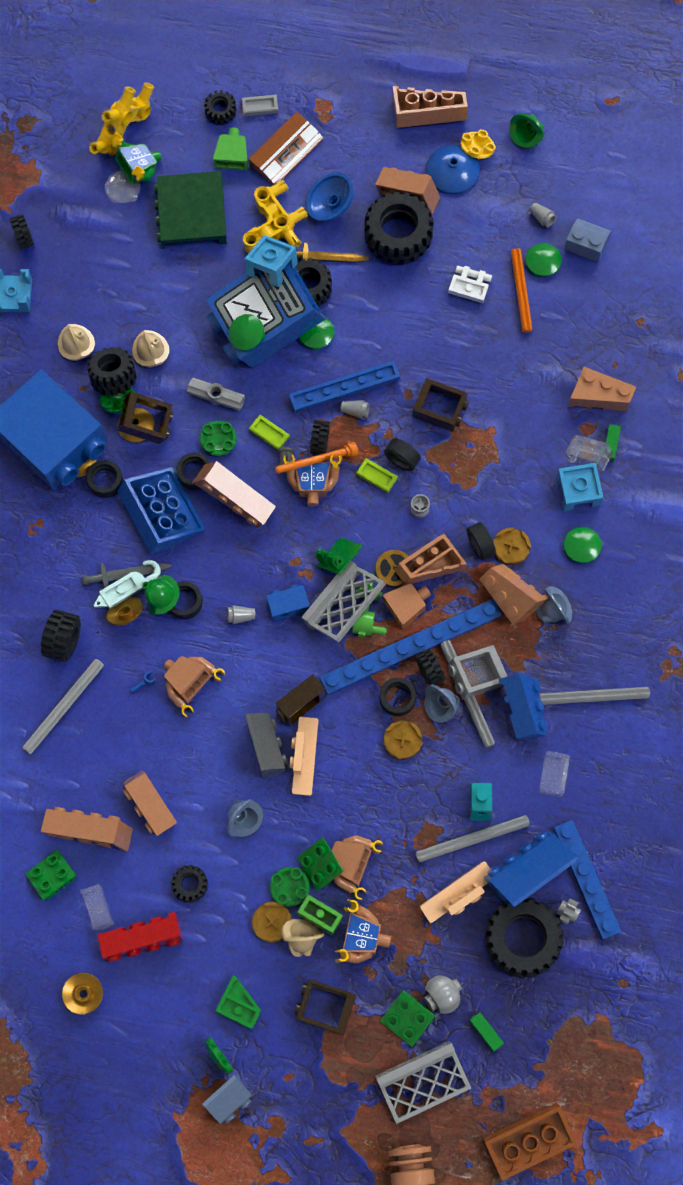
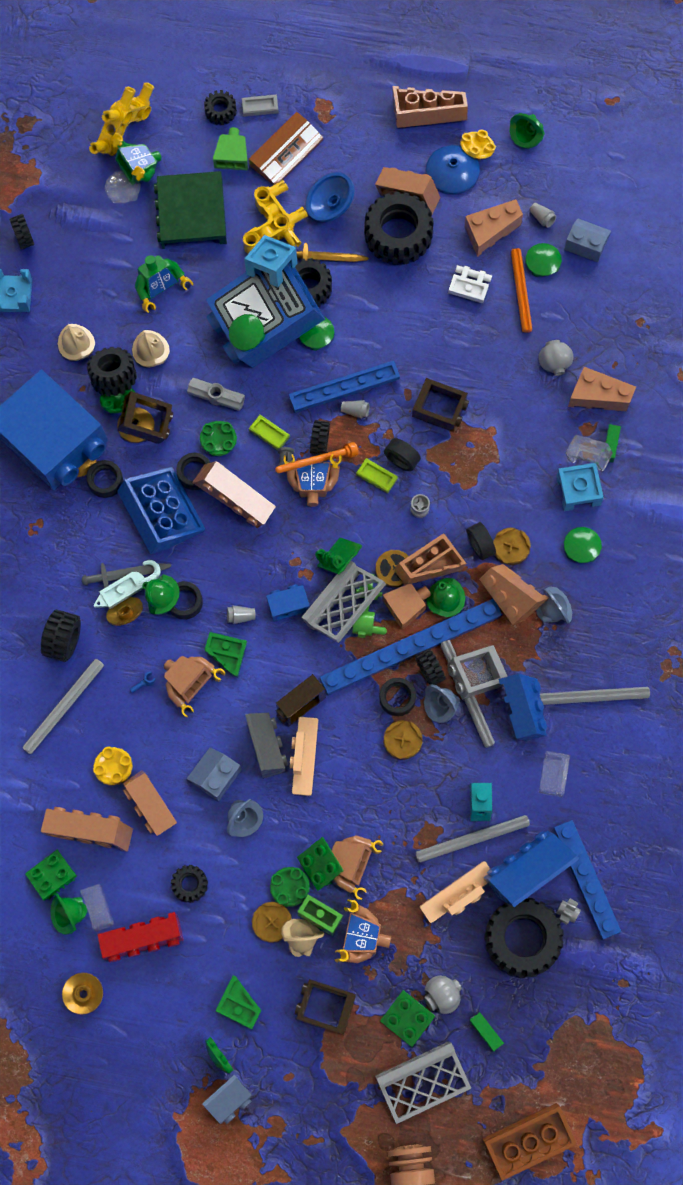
(67, 913): none -> green helmet
(112, 766): none -> yellow dish
(157, 276): none -> torso
(214, 773): none -> sand blue slope
(226, 651): none -> green wing
(446, 597): none -> green helmet
(492, 224): none -> nougat wedge
(555, 357): none -> light grey plant

